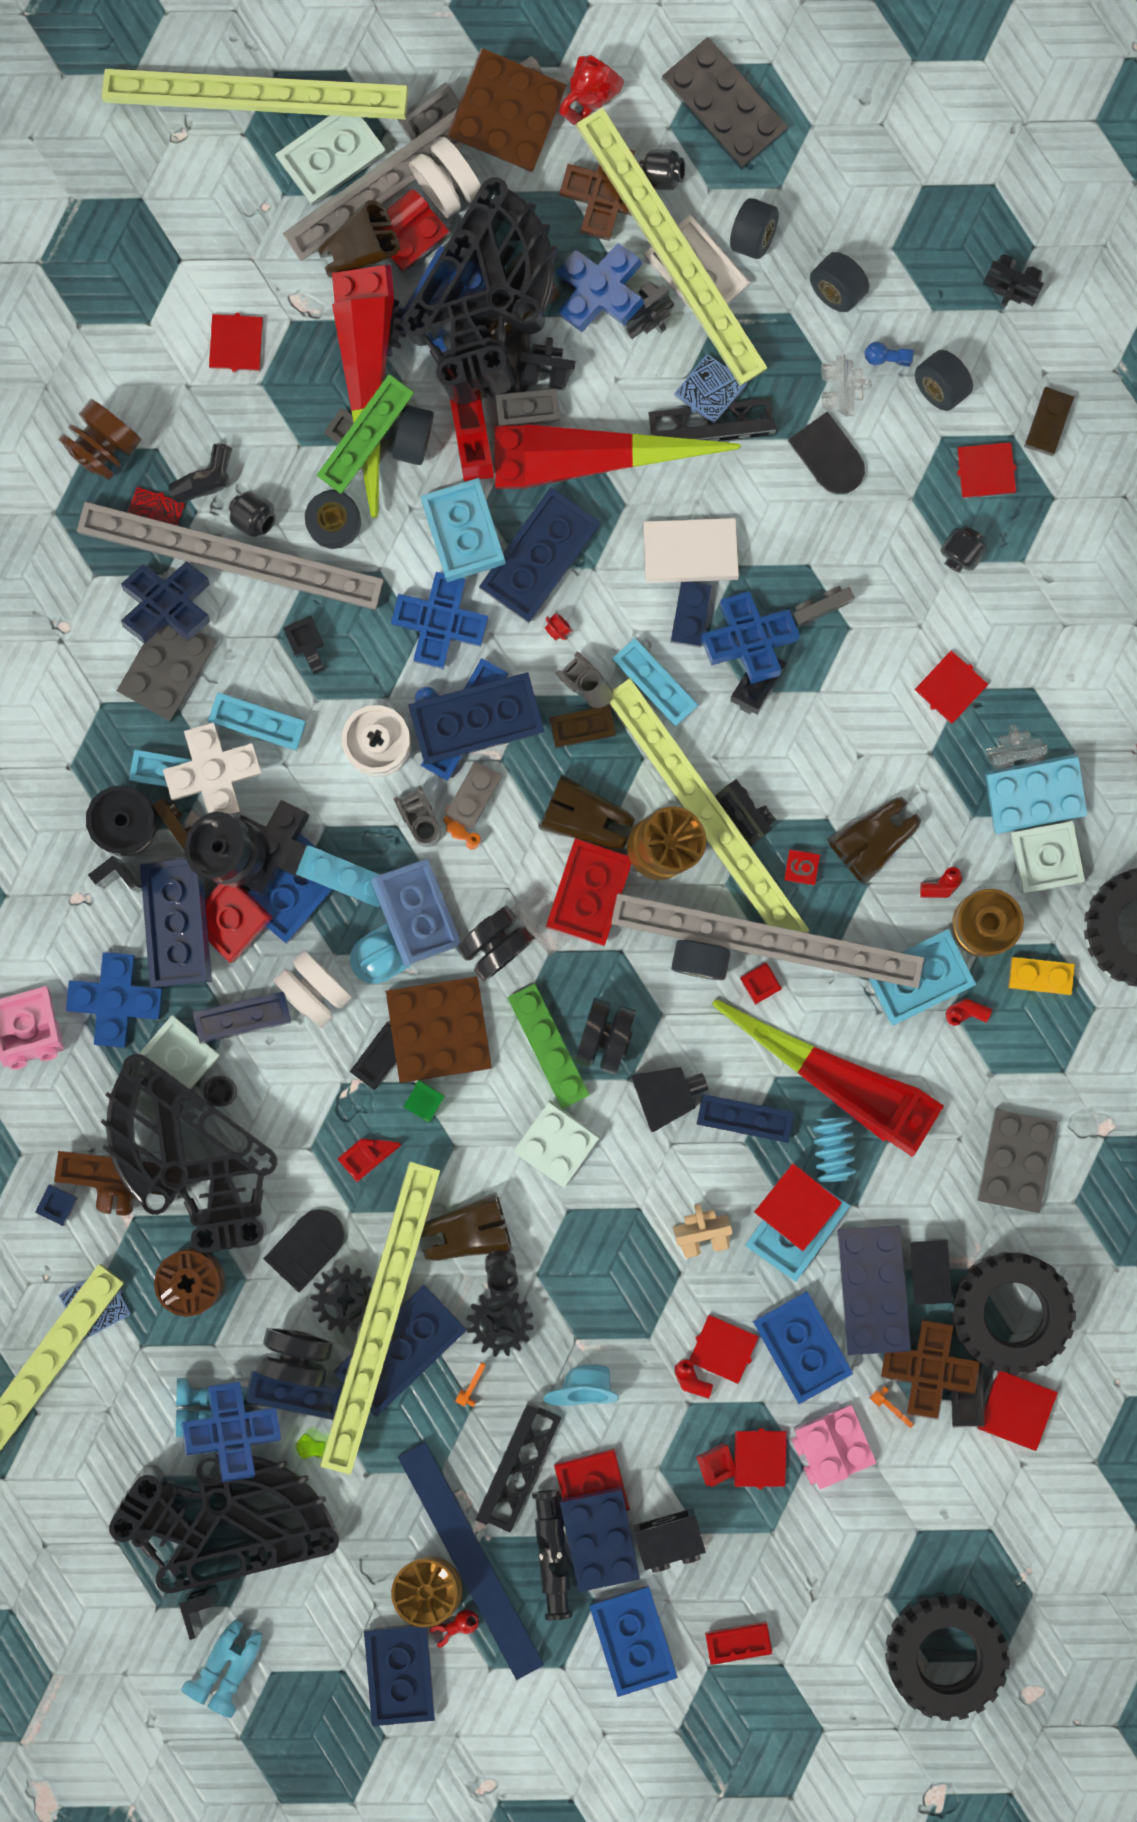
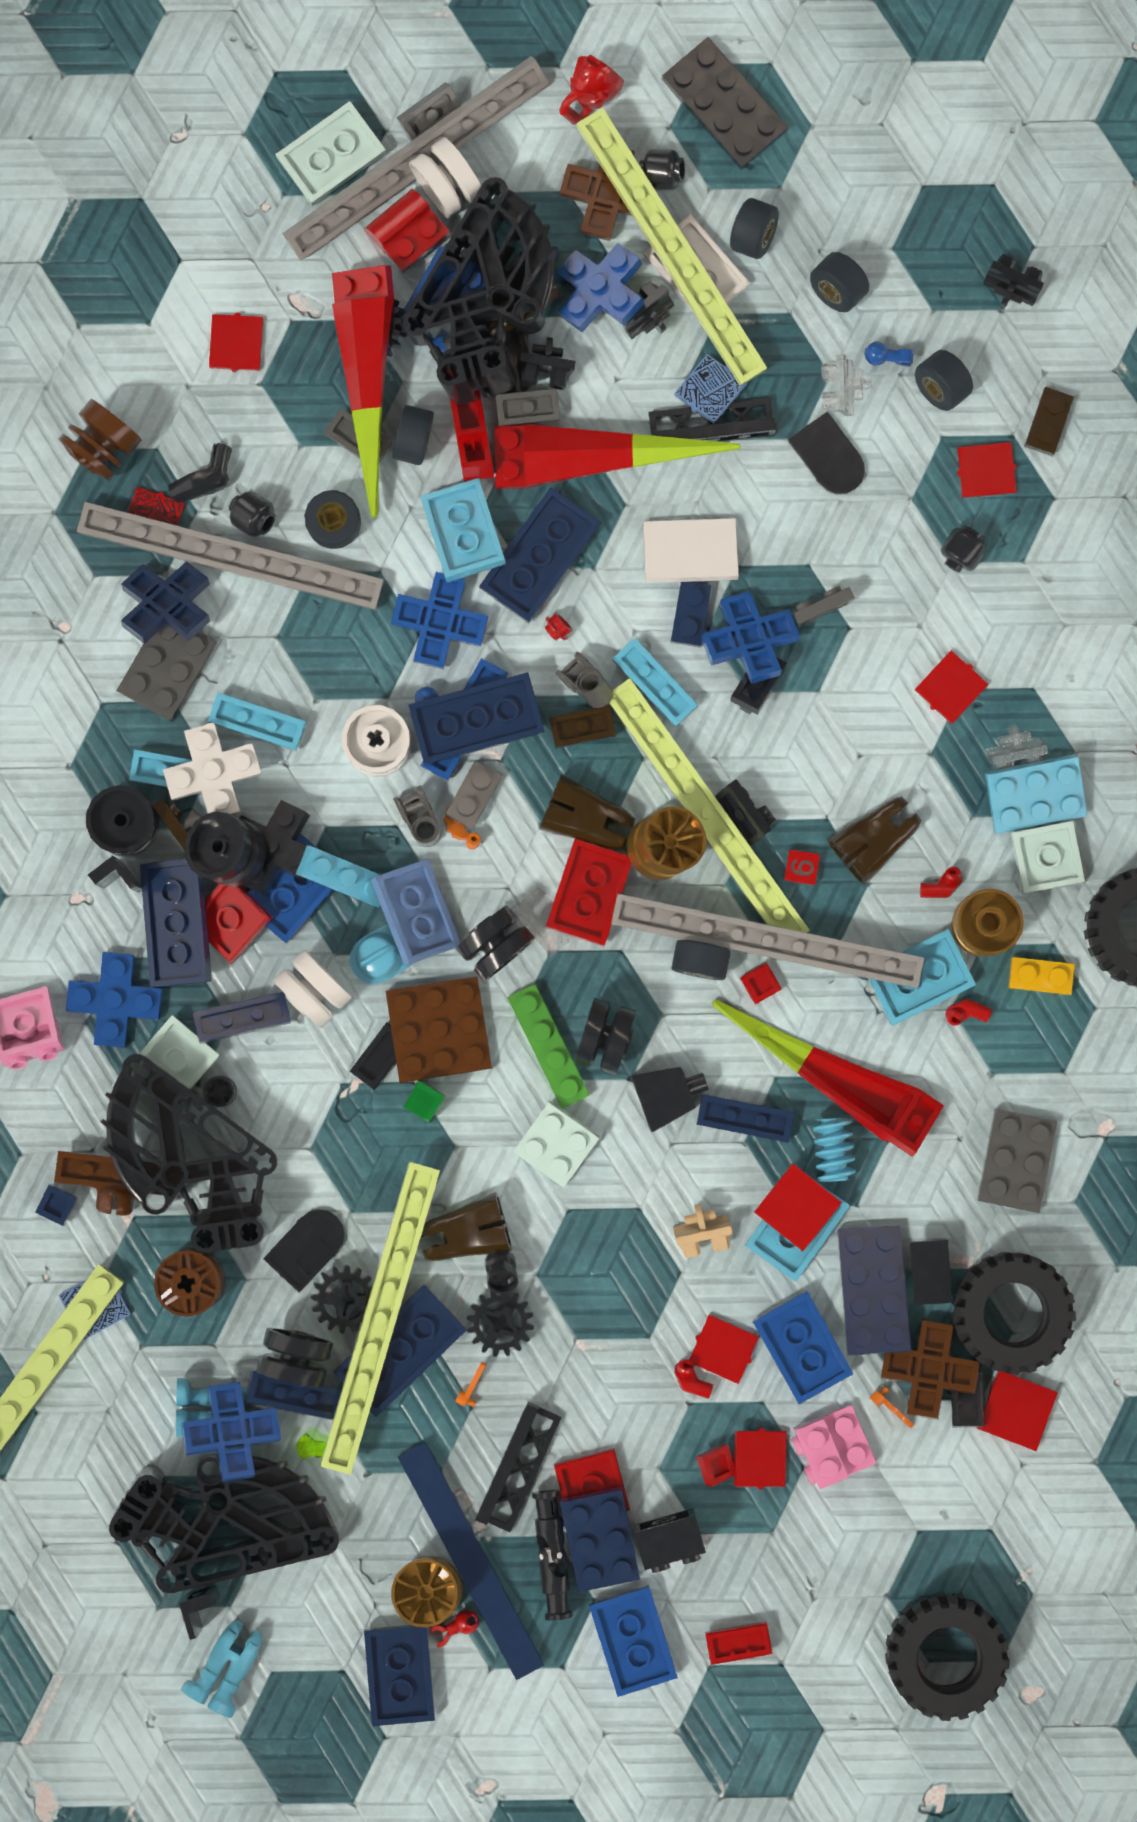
(255, 94): yellowish green plate -> none
(304, 641): black plate -> none
(361, 240): dark brown piece -> none
(365, 434): bright green plate -> none
(366, 1155): red tile -> none
(506, 110): reddish brown plate -> none
(584, 1386): medium azure piece -> none

